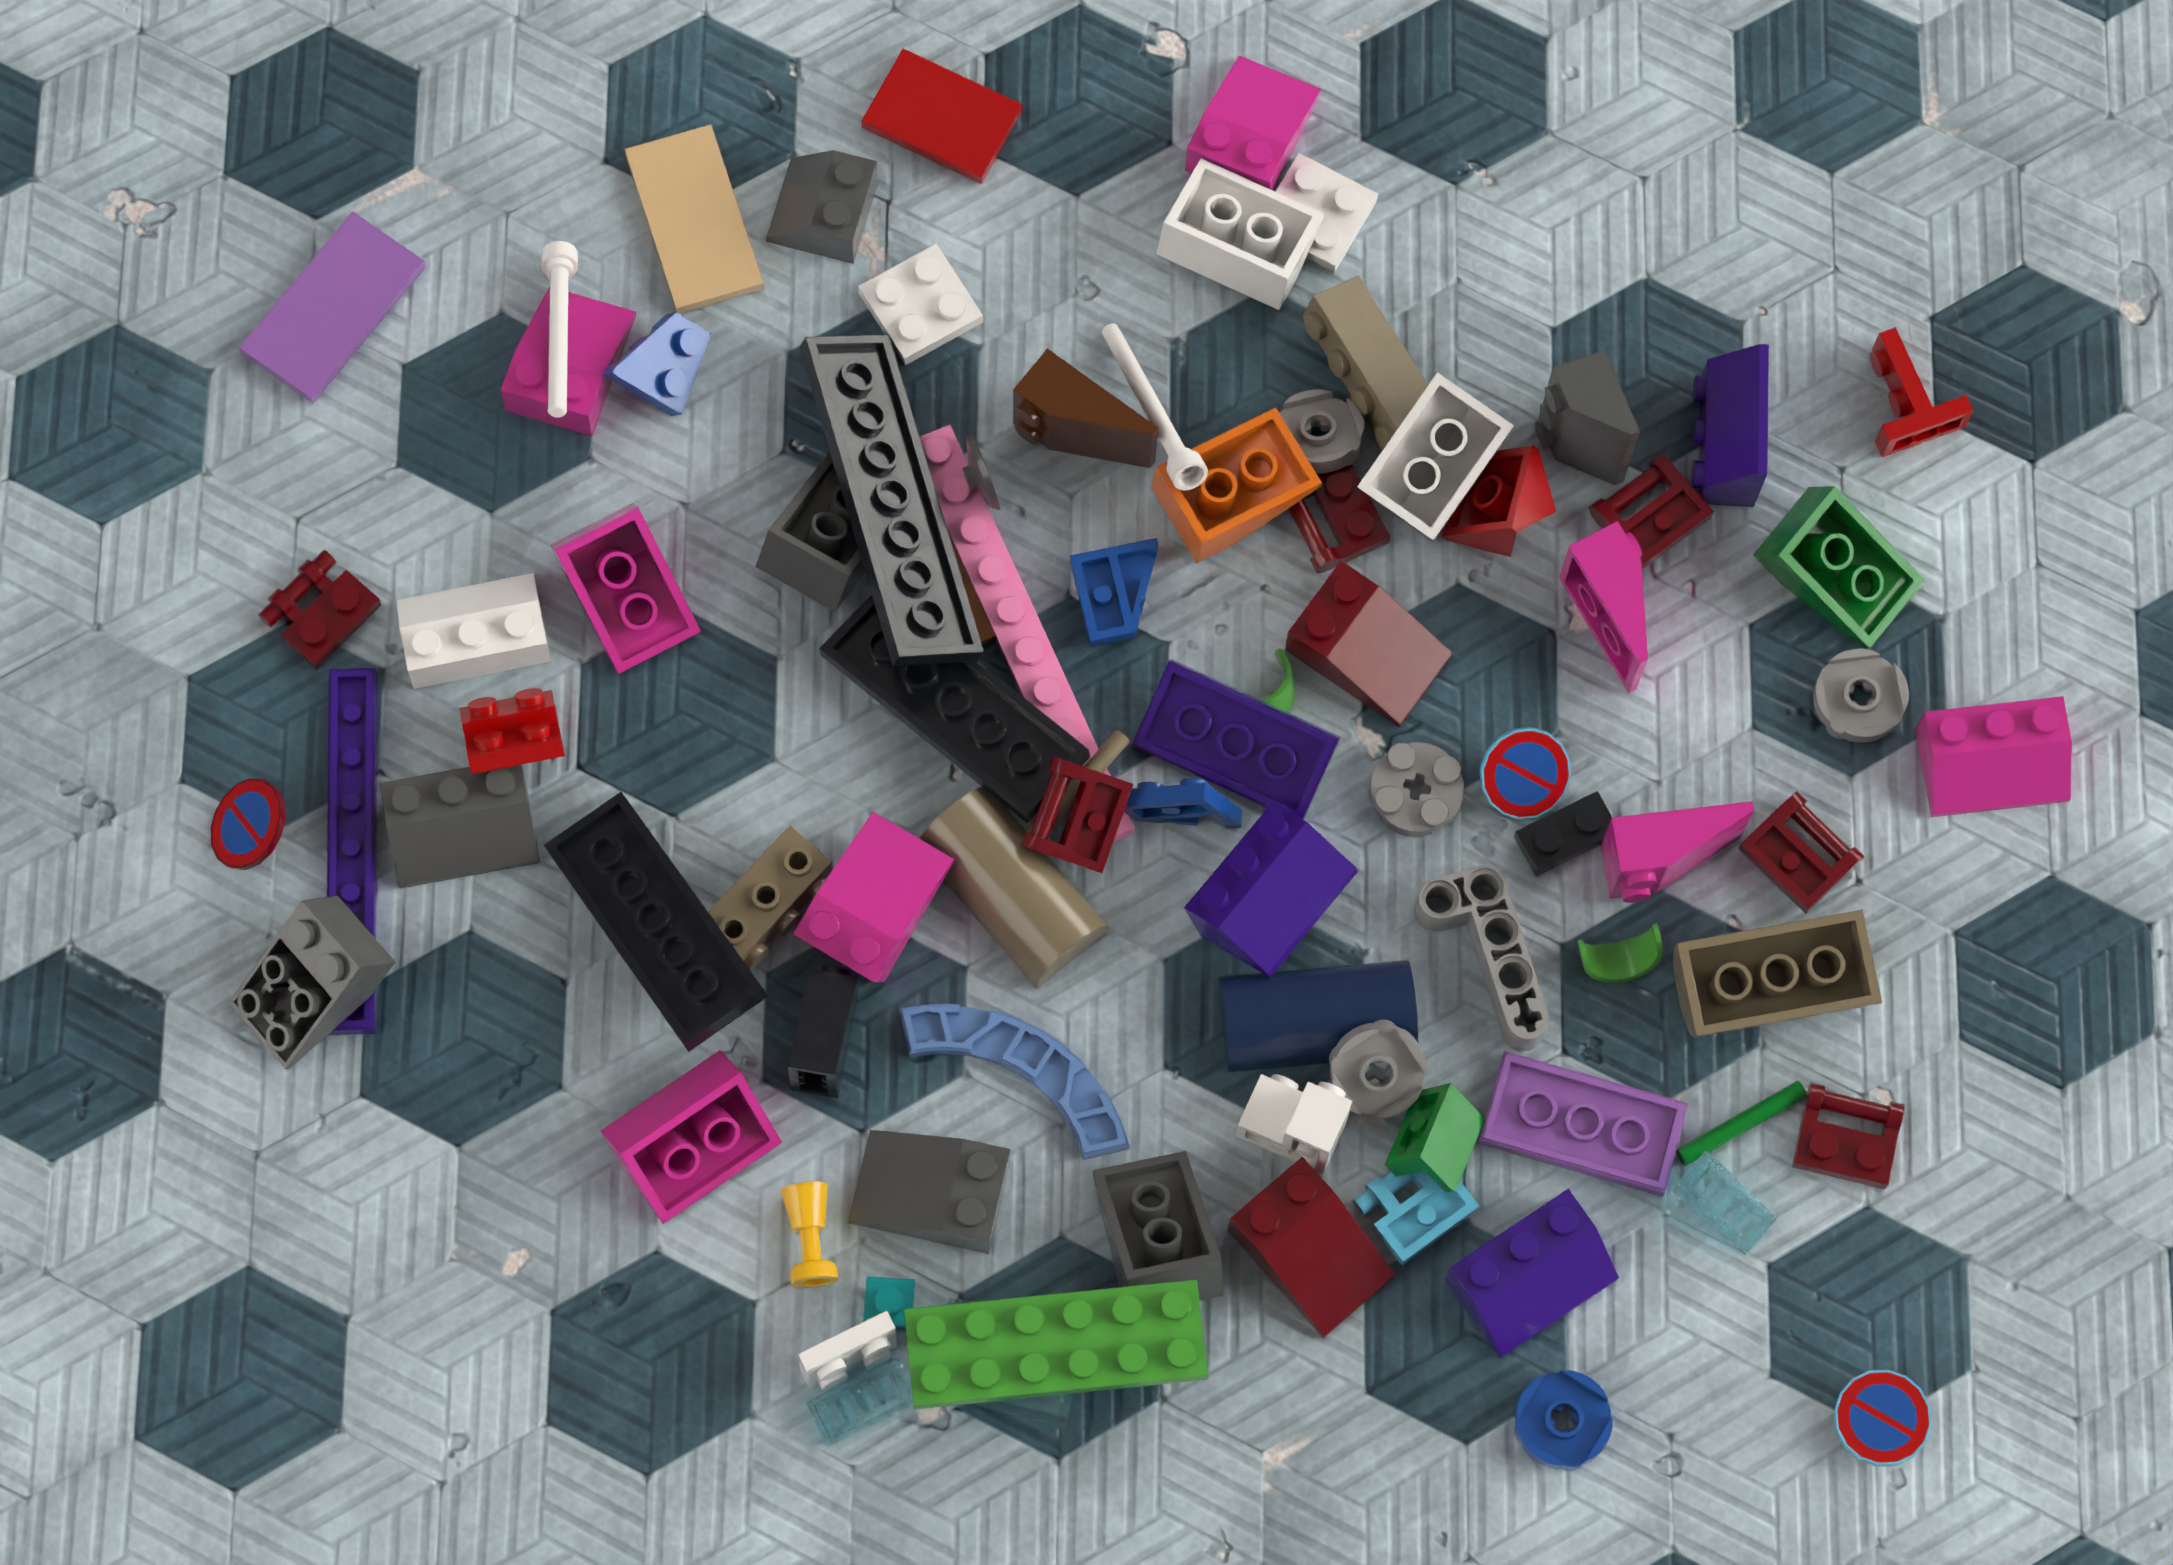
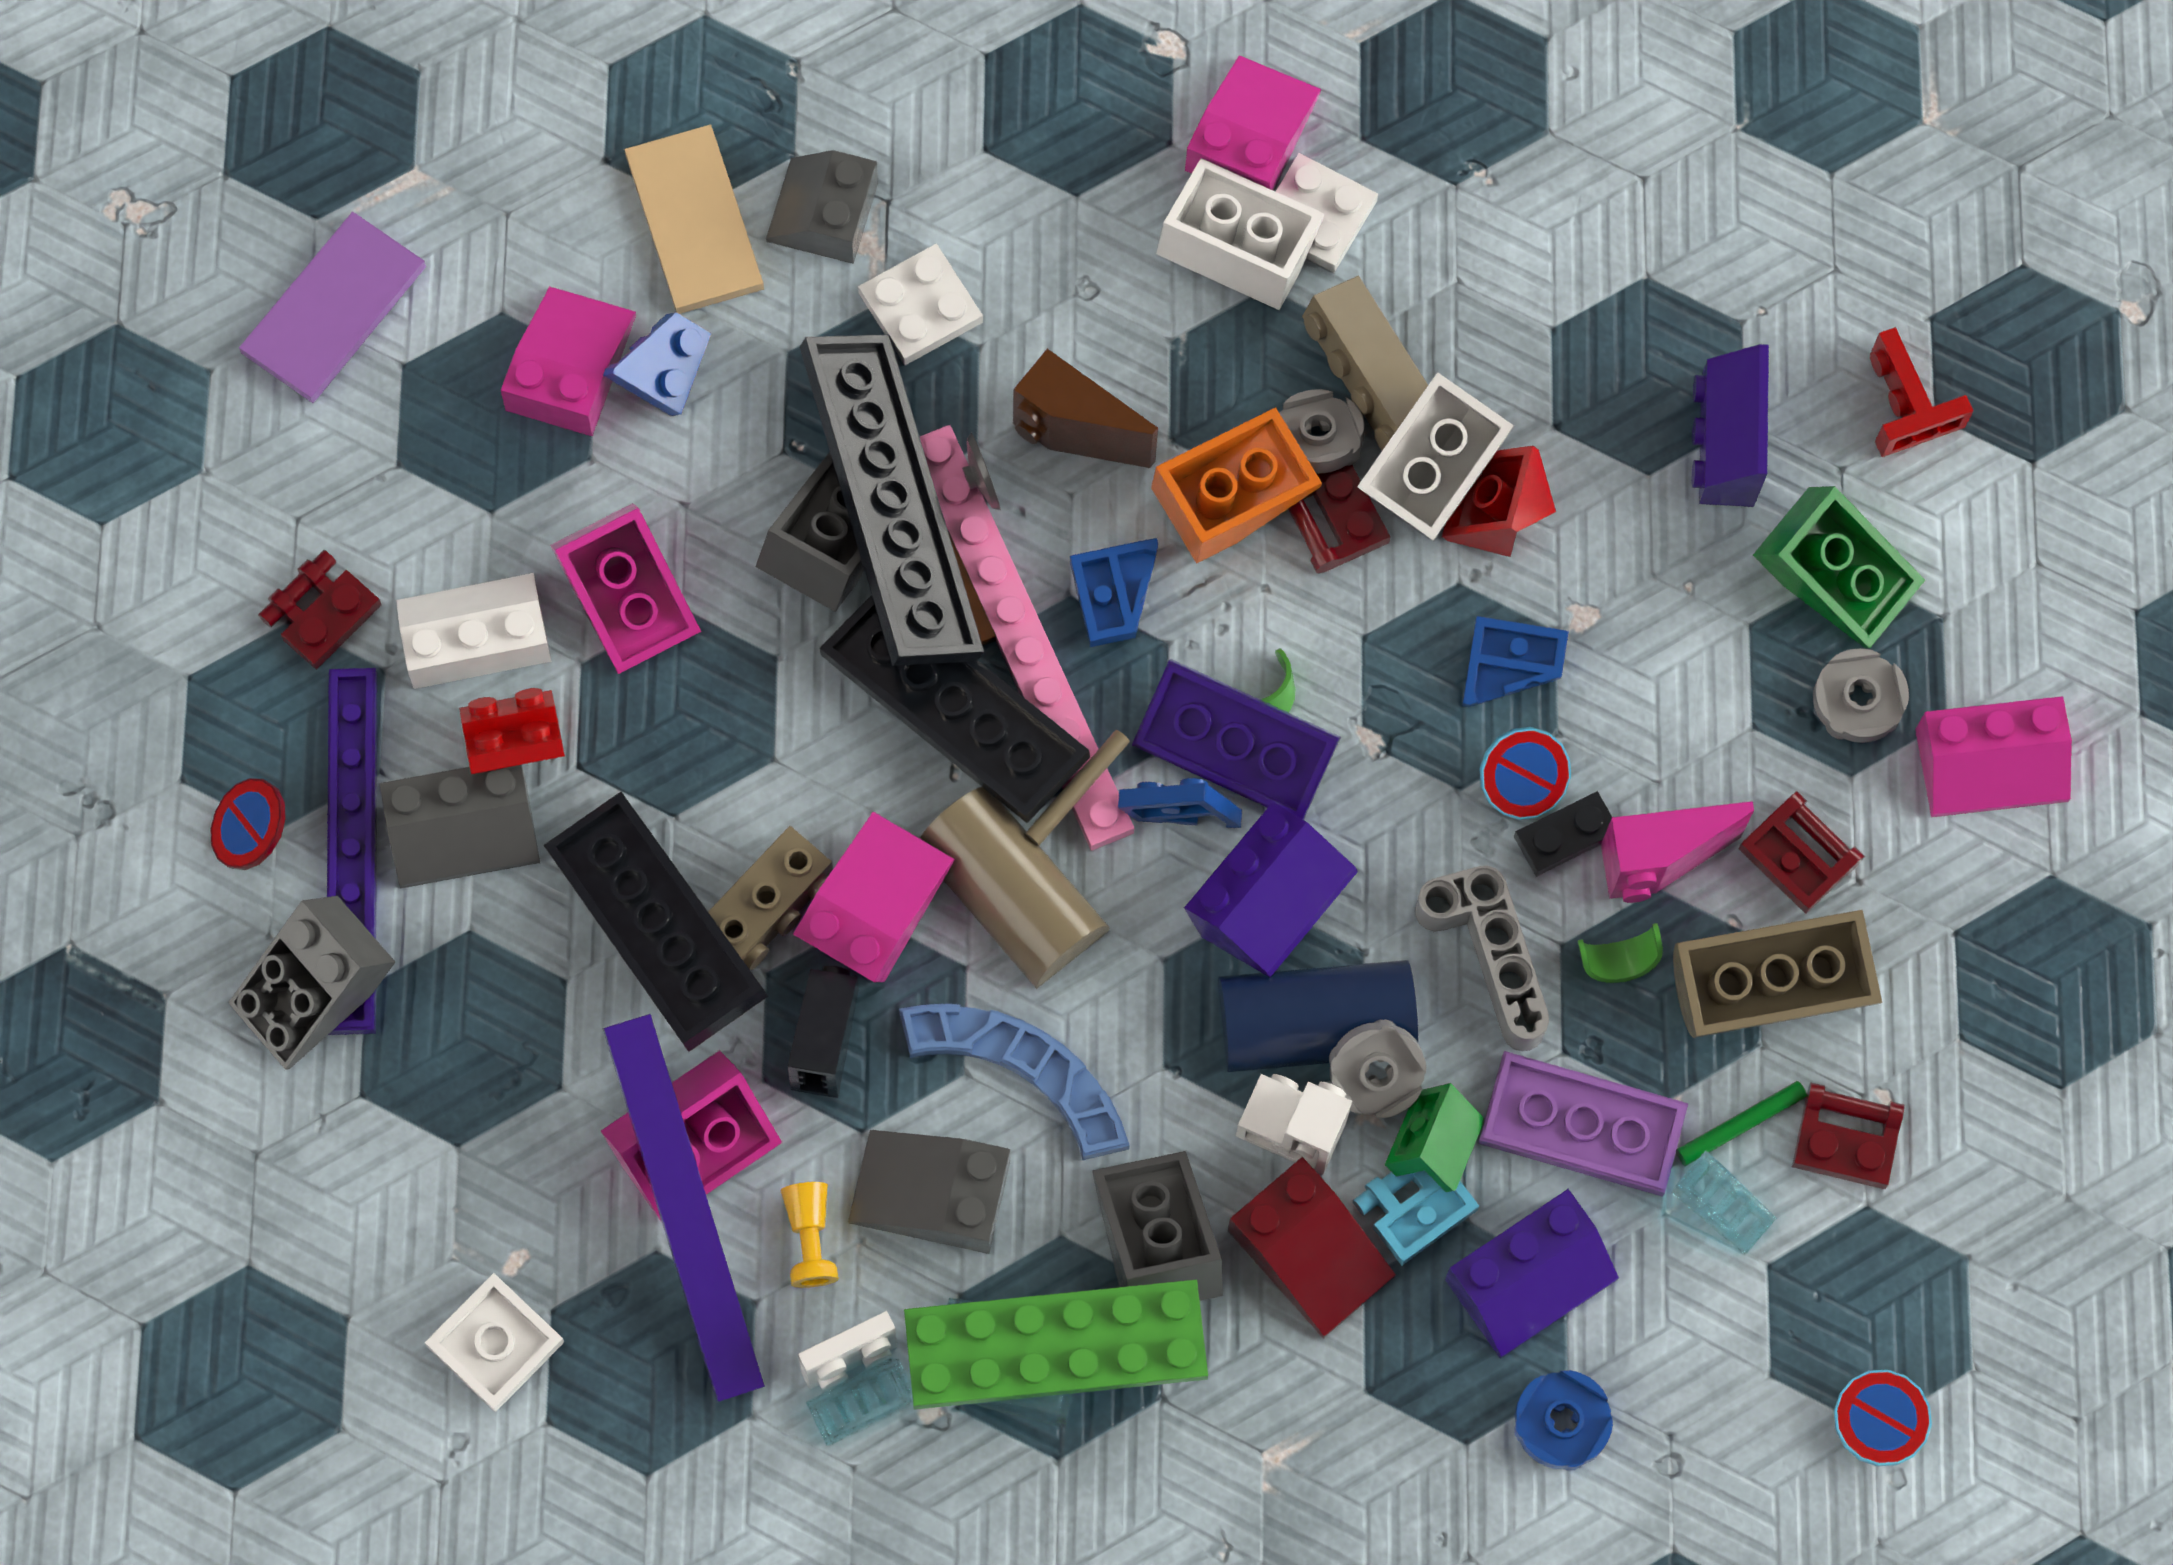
(494, 1342): none -> white plate
(559, 265): white piece -> none
(683, 1207): none -> dark purple tile
(890, 1296): teal plate -> none
(942, 116): red tile -> none
(1091, 820): dark red plate -> none
(1184, 465): white piece -> none
(1367, 644): slope -> none
(1393, 801): light grey plate -> none
(1511, 659): none -> blue wing
(1588, 419): dark grey slope -> none
(1607, 588): dark pink slope -> none
(1663, 520): dark red plate -> none

